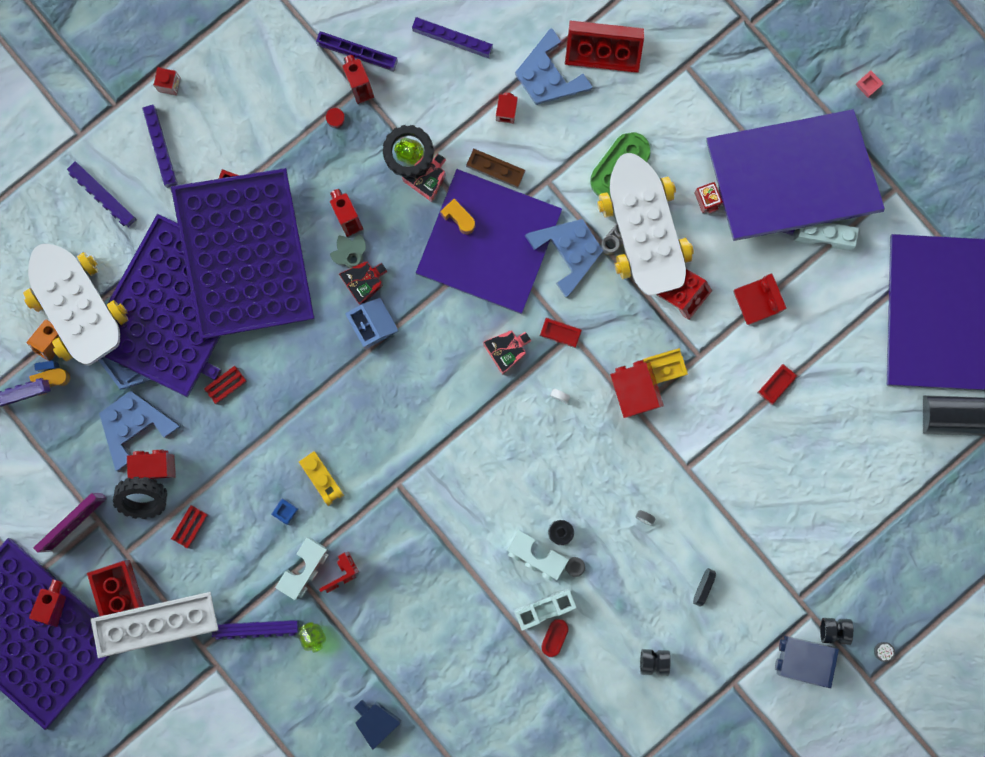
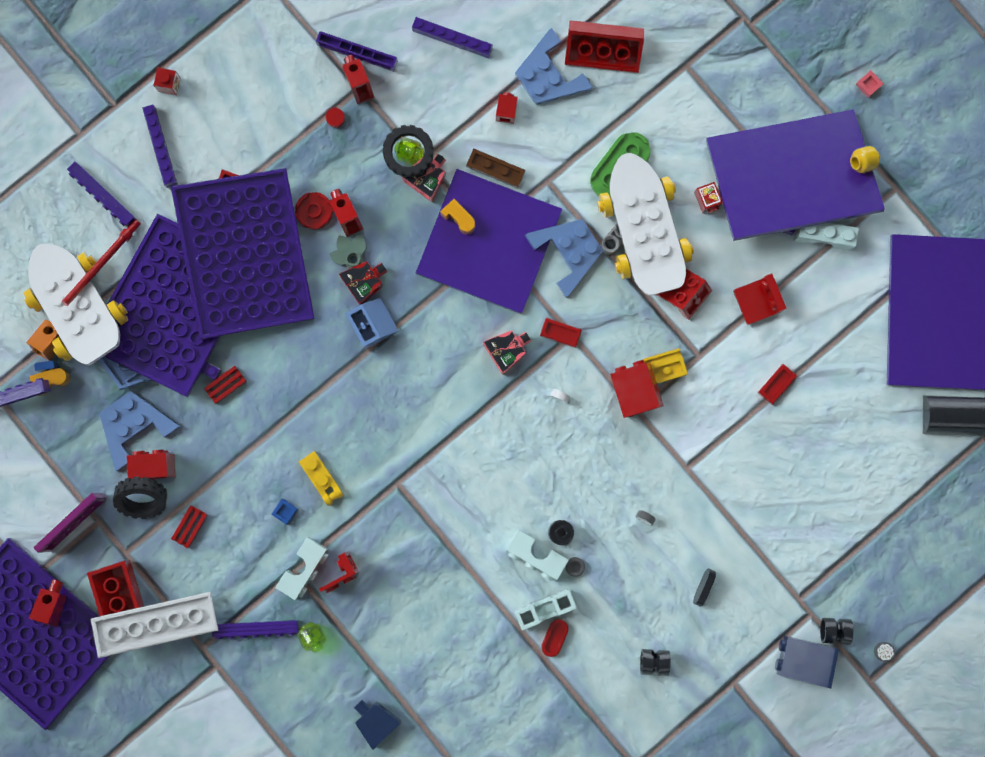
(124, 236): none -> red bar
(313, 216): none -> red tile
(865, 159): none -> yellow head

